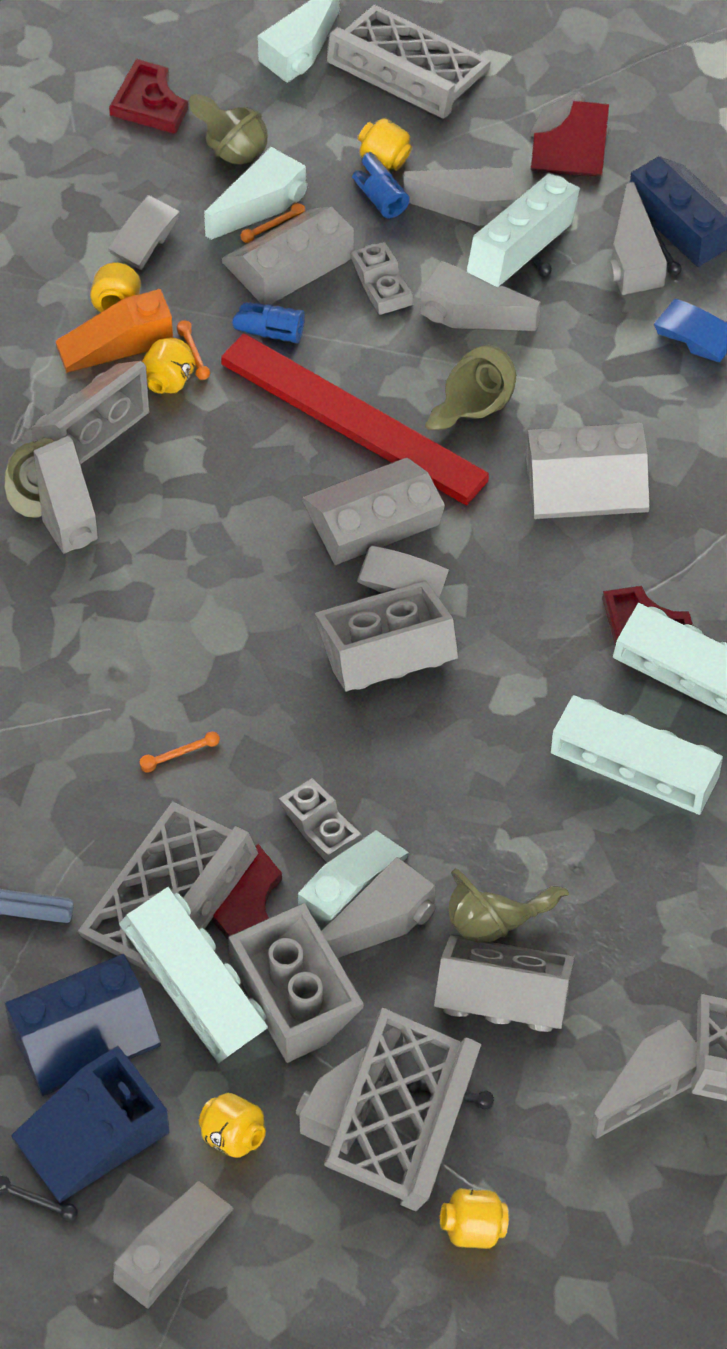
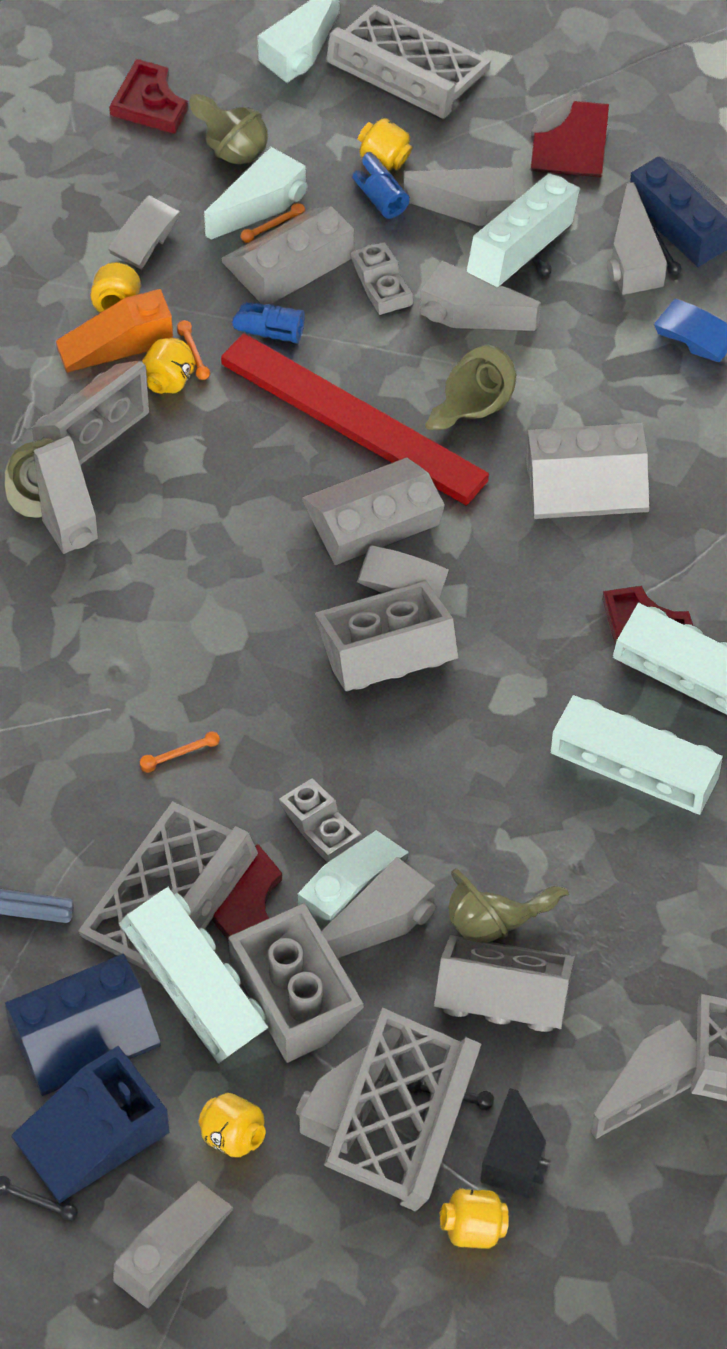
(515, 1150): none -> black slope

